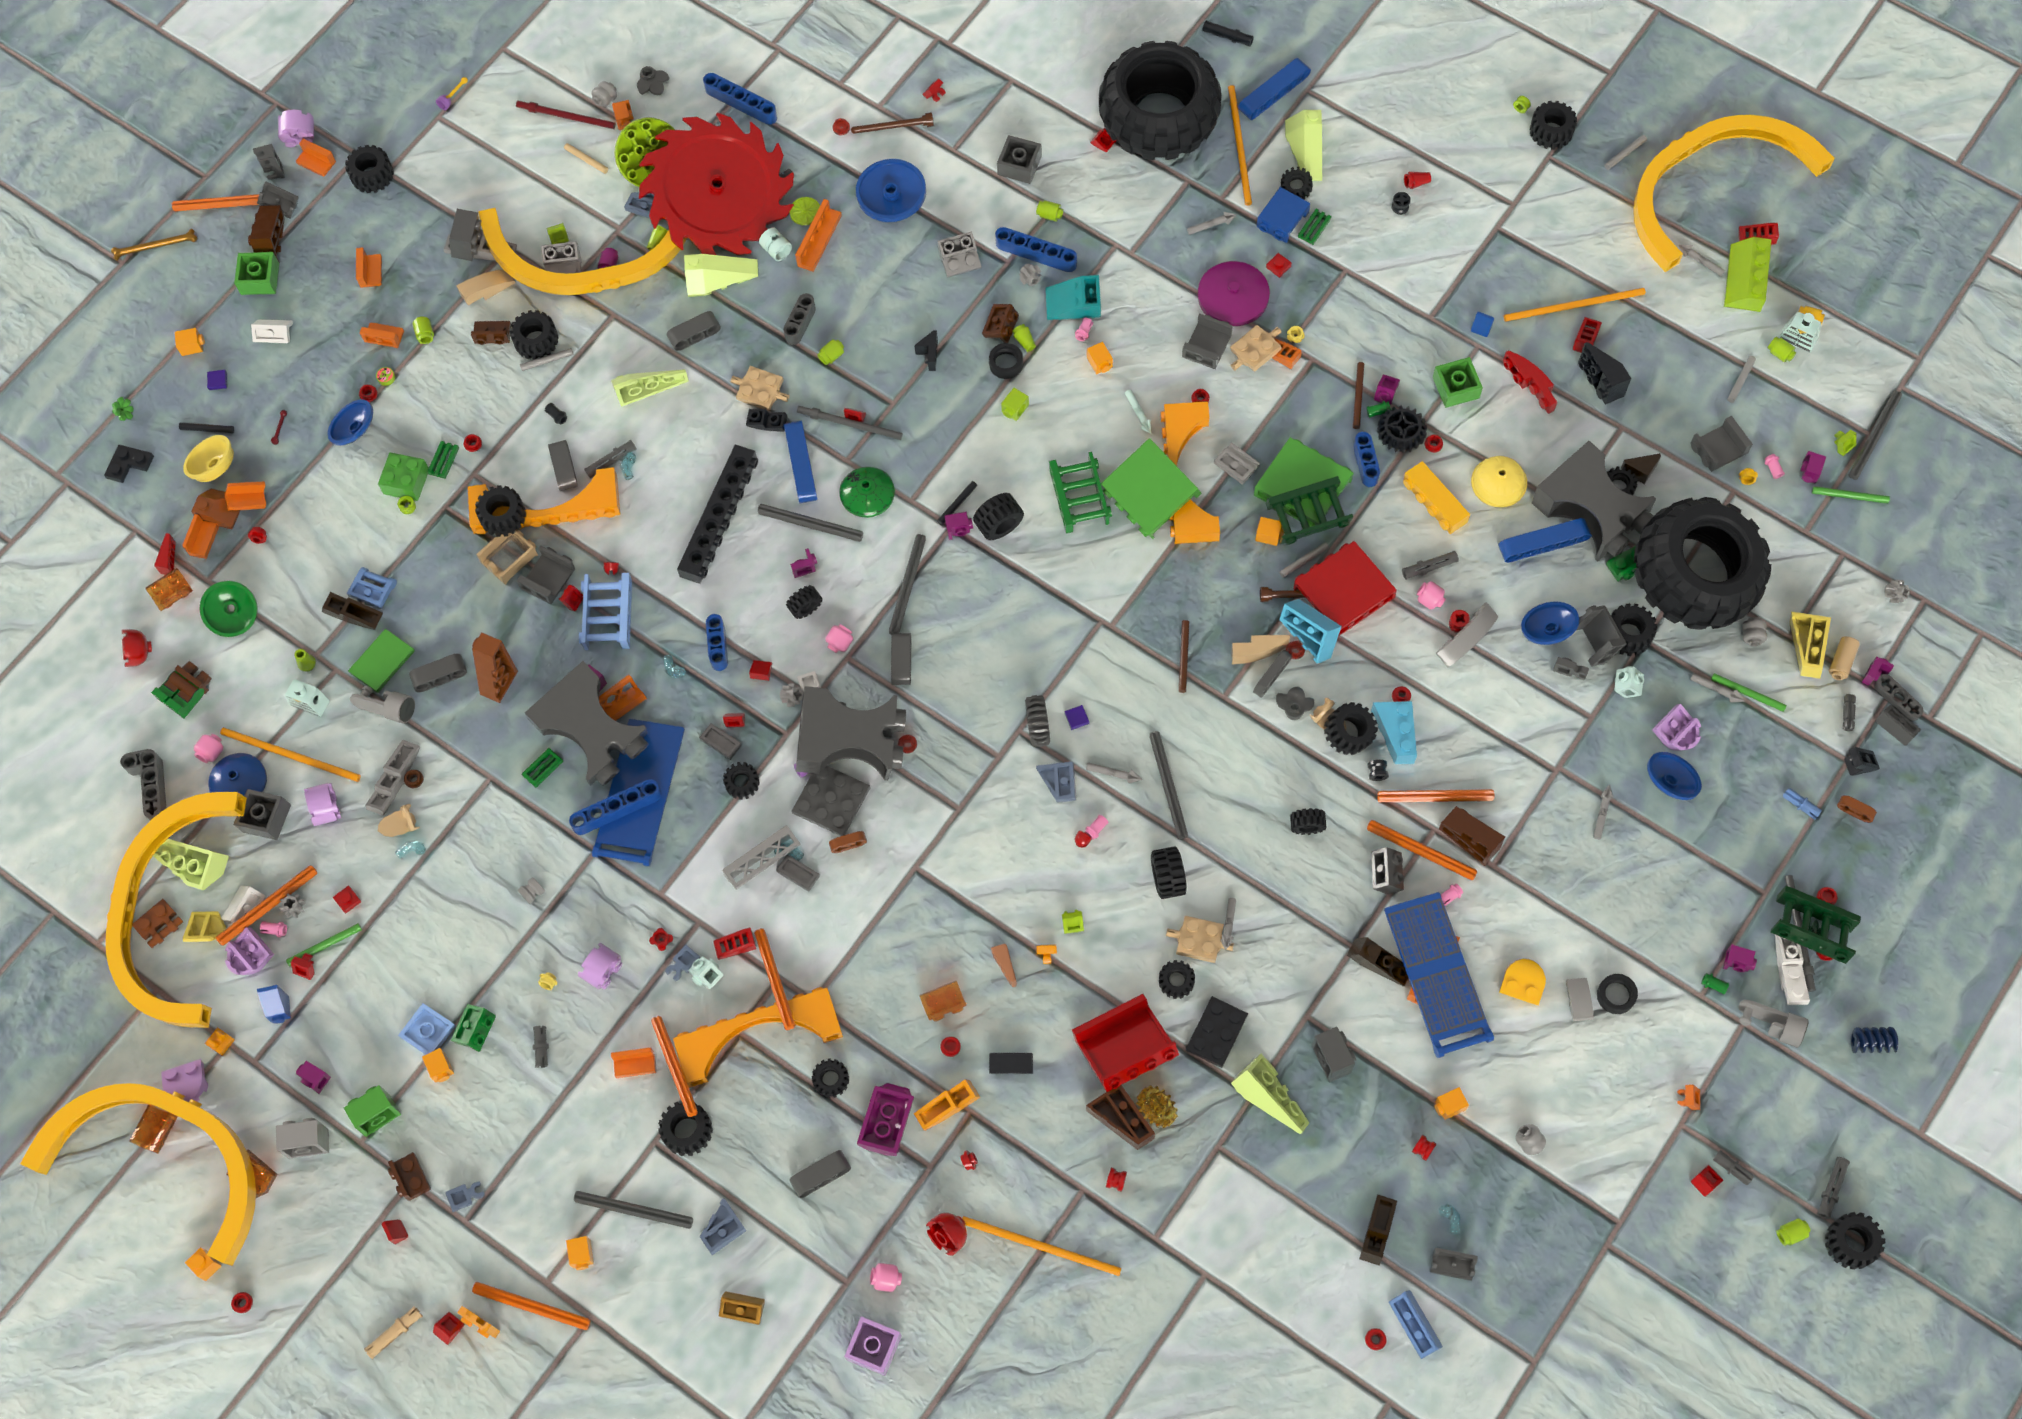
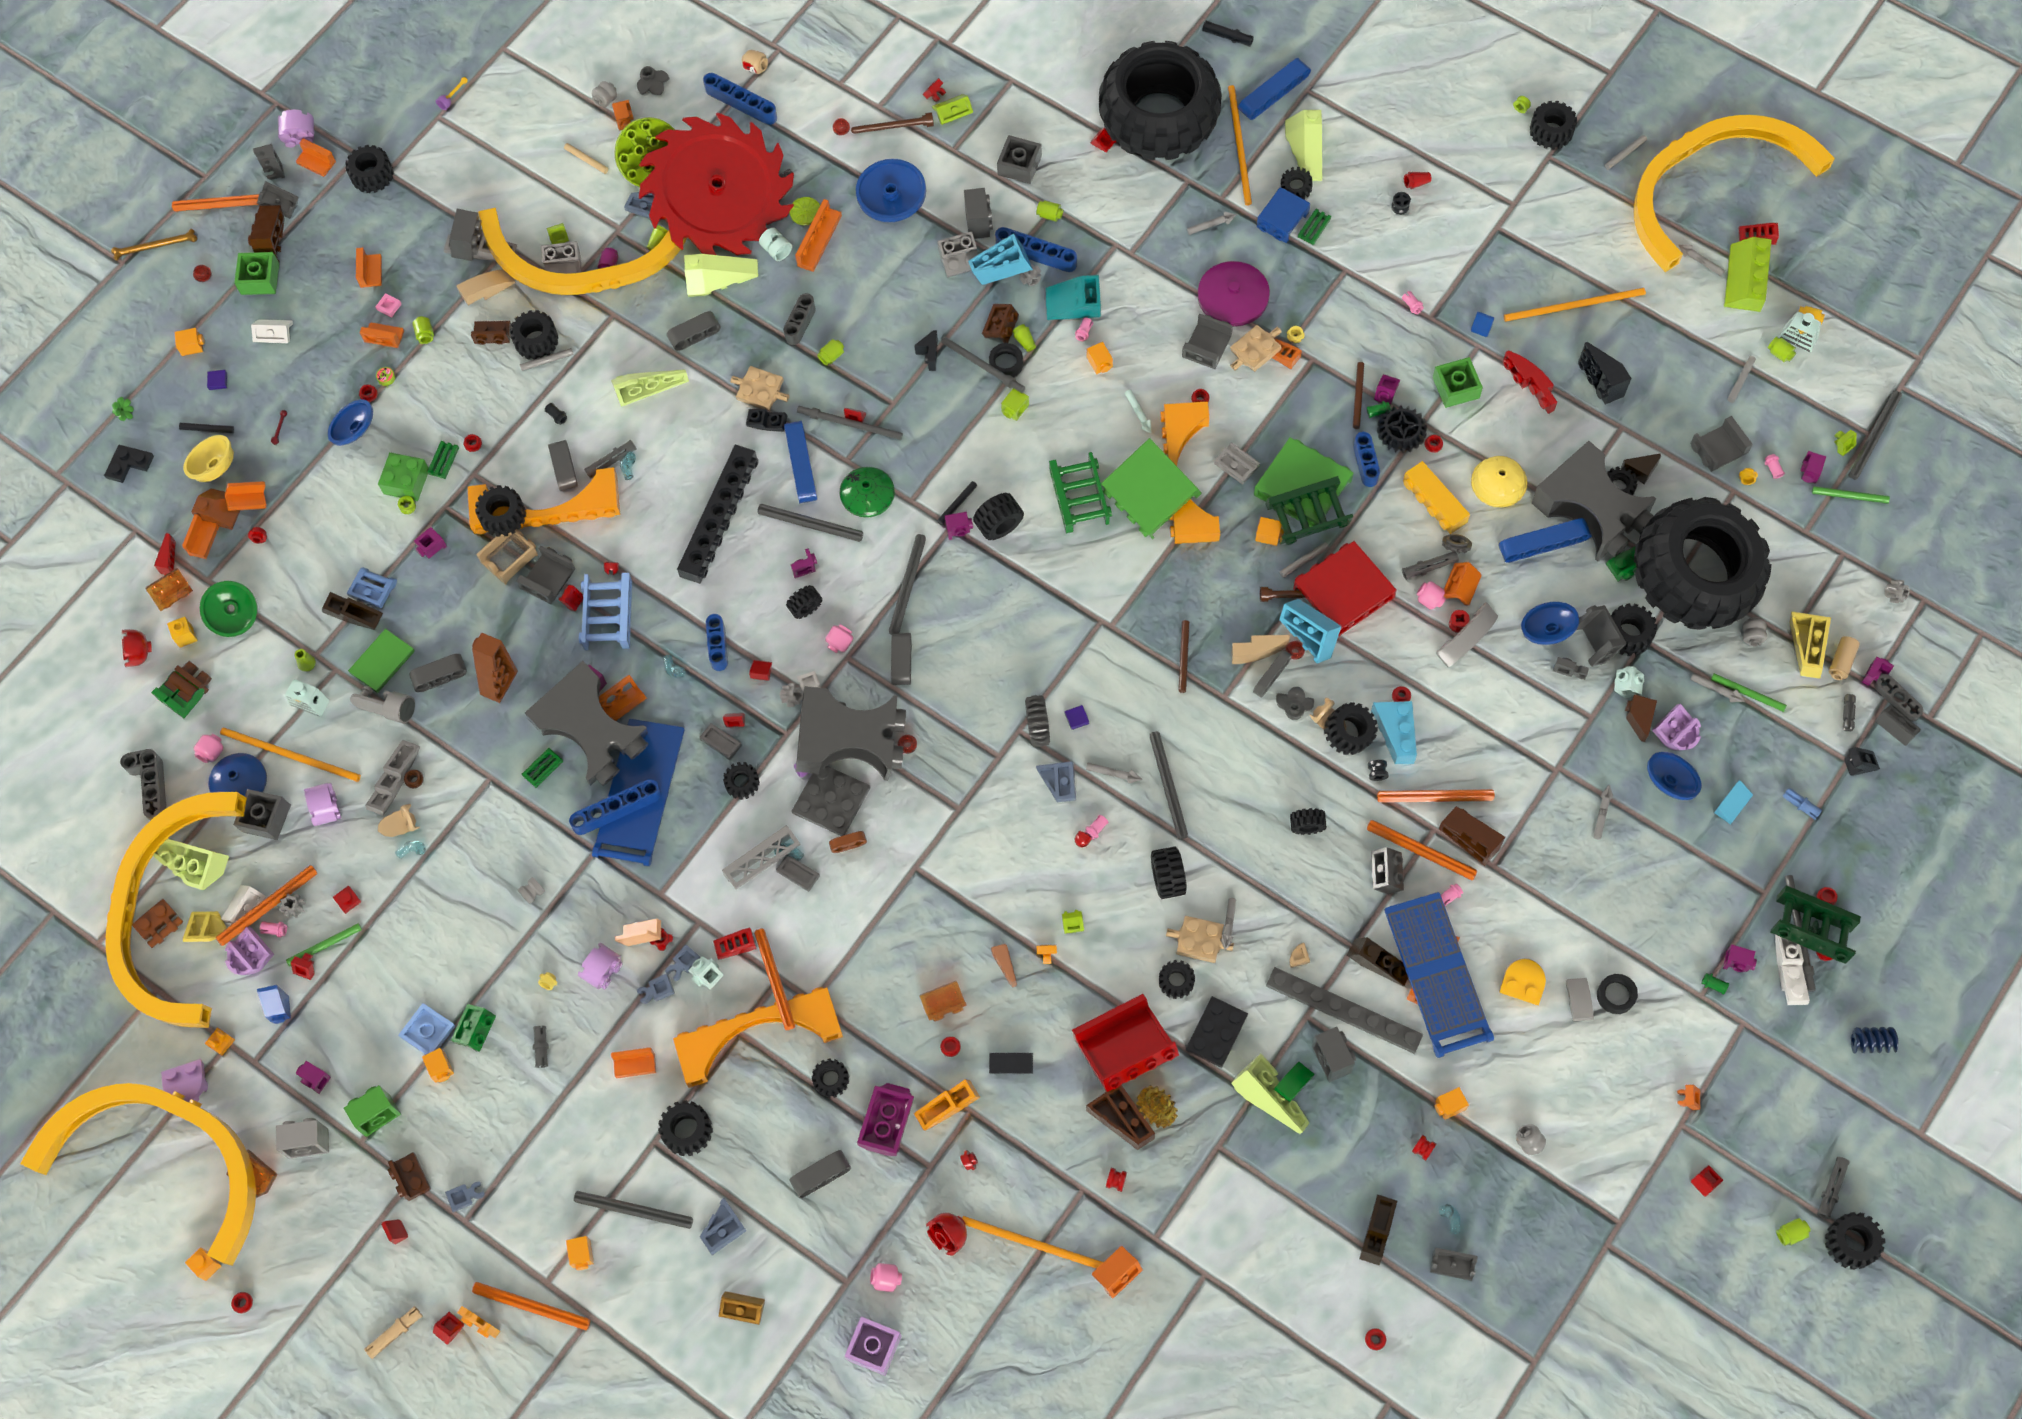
(153, 1129): clear orange bracket -> none
(182, 632): none -> yellow brick
(202, 269): none -> clear red plate
(388, 305): none -> bright pink plate
(429, 543): none -> magenta brick
(534, 108): dark red bar -> none
(640, 932): none -> light nougat panel
(659, 989): none -> sand blue plate
(674, 1066): orange axle -> none
(754, 61): none -> tan head
(953, 108): none -> lime panel
(978, 212): none -> dark grey brick
(1000, 261): none -> medium azure wedge
(1007, 380): none -> dark grey bar
(1117, 1271): none -> orange panel
(1278, 265): red plate -> none
(1294, 1081): none -> green slope
(1299, 956): none -> tan tile
(1344, 1010): none -> dark grey plate
(1415, 305): none -> bright pink pin
(1415, 1324): medium blue slope -> none
(1456, 543): none -> dark grey gear
(1462, 582): none -> orange panel
(1587, 334): red slope -> none
(1640, 715): none -> reddish brown slope
(1733, 1167): dark grey axle -> none
(1734, 802): none -> medium azure slope
(1785, 1027): light grey piece -> none
(1856, 808): dark orange beam -> none

